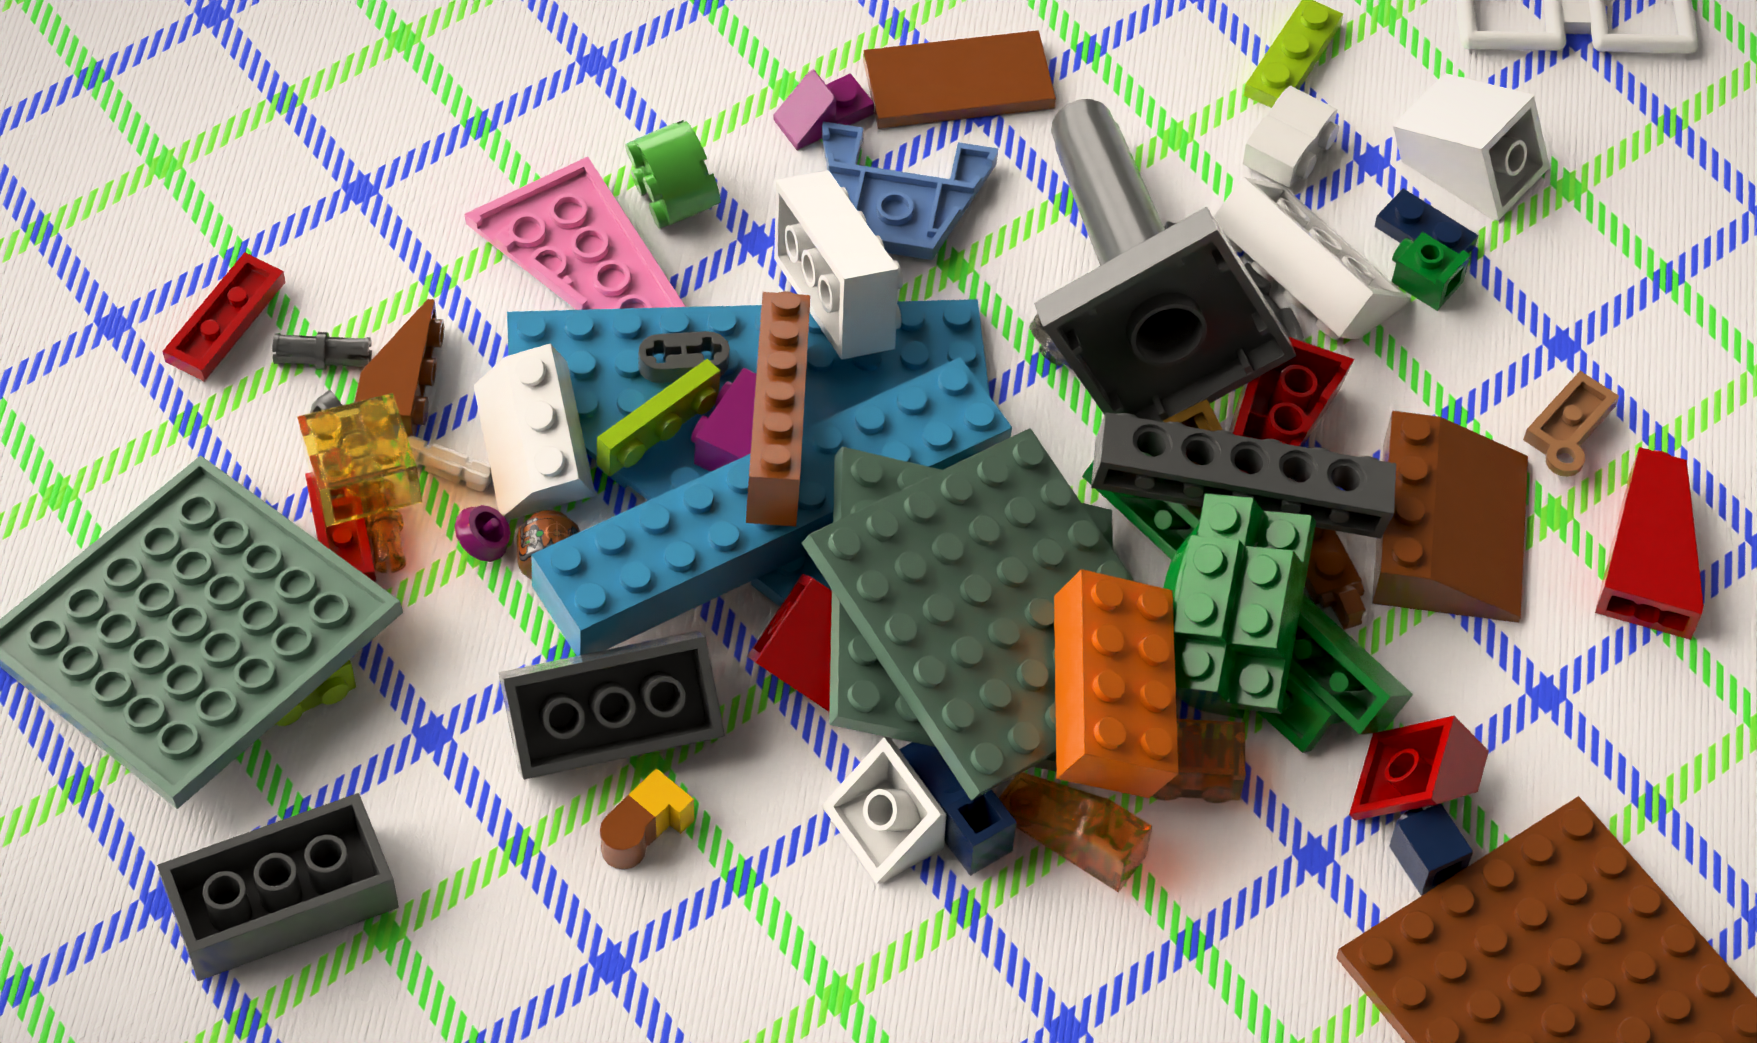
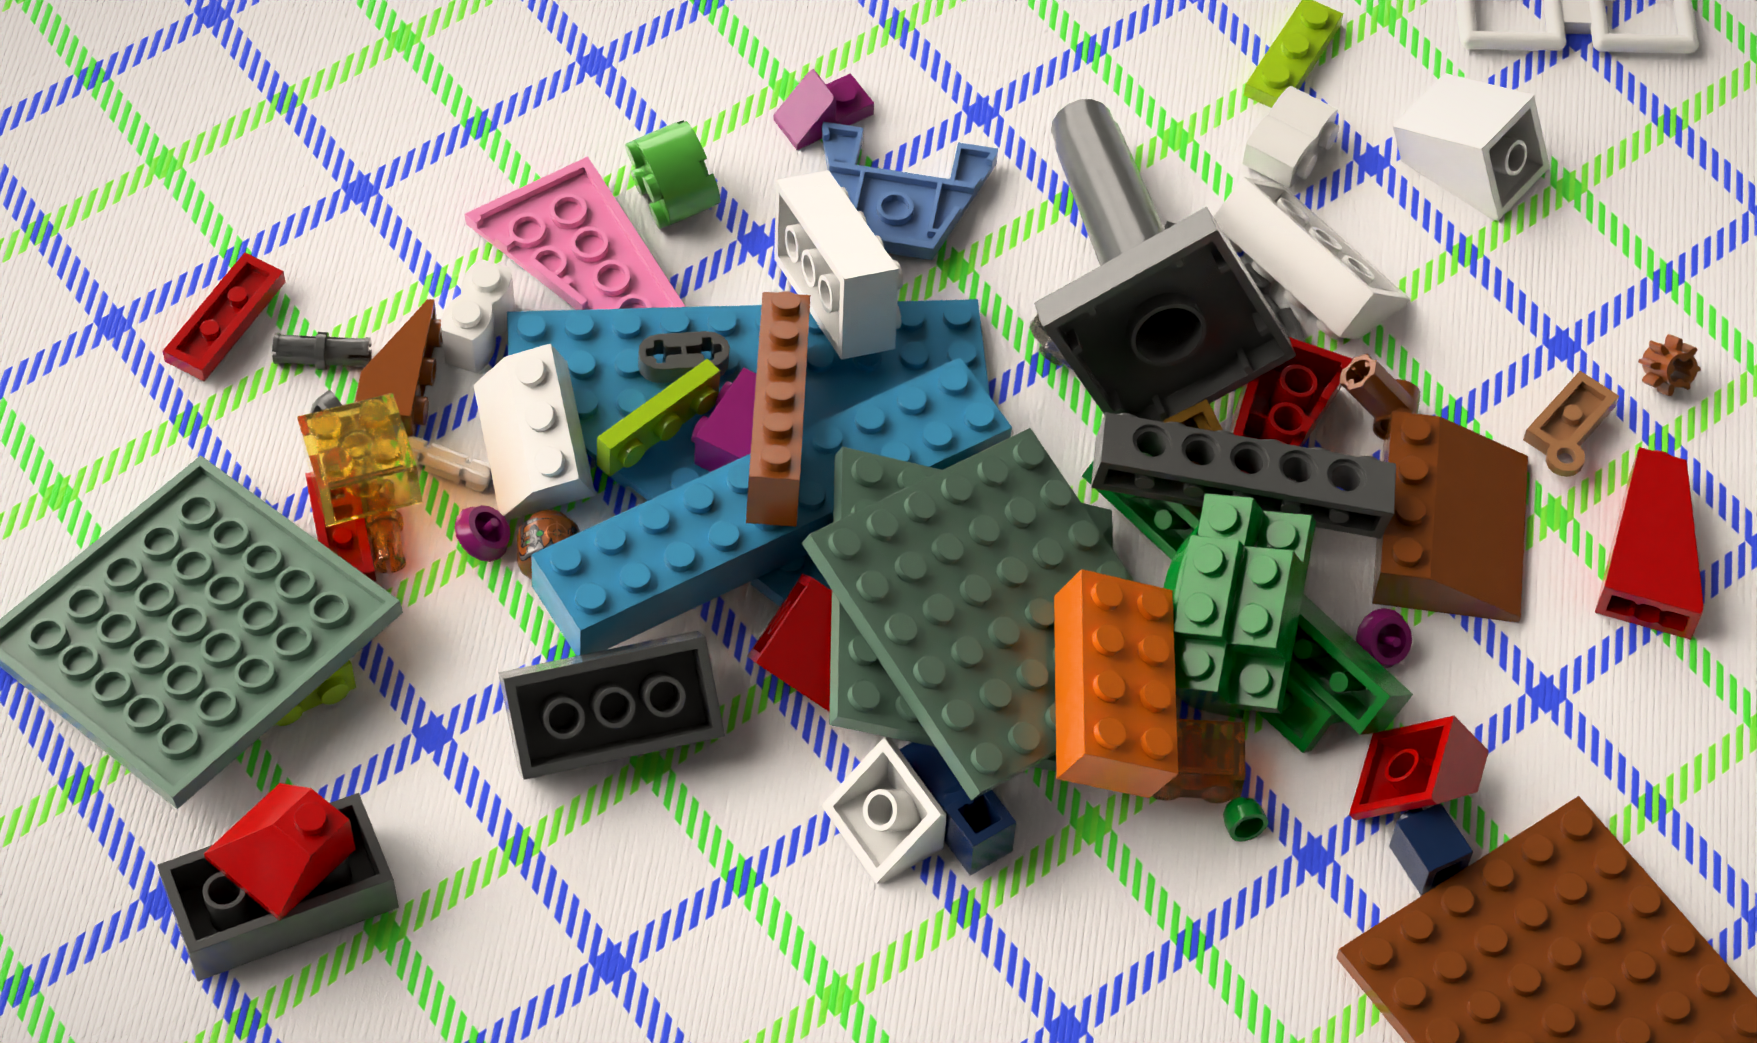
(283, 847): none -> red slope
(477, 316): none -> white brick
(643, 818): leg -> none
(958, 79): dark orange tile -> none
(1079, 827): clear orange slope -> none
(1244, 819): none -> green hinge
(1334, 579): dark orange hinge -> none
(1379, 391): none -> dark orange piece
(1385, 636): none -> magenta hat
(1410, 216): dark blue plate -> none
(1429, 269): green brick -> none
(1669, 365): none -> dark orange gear

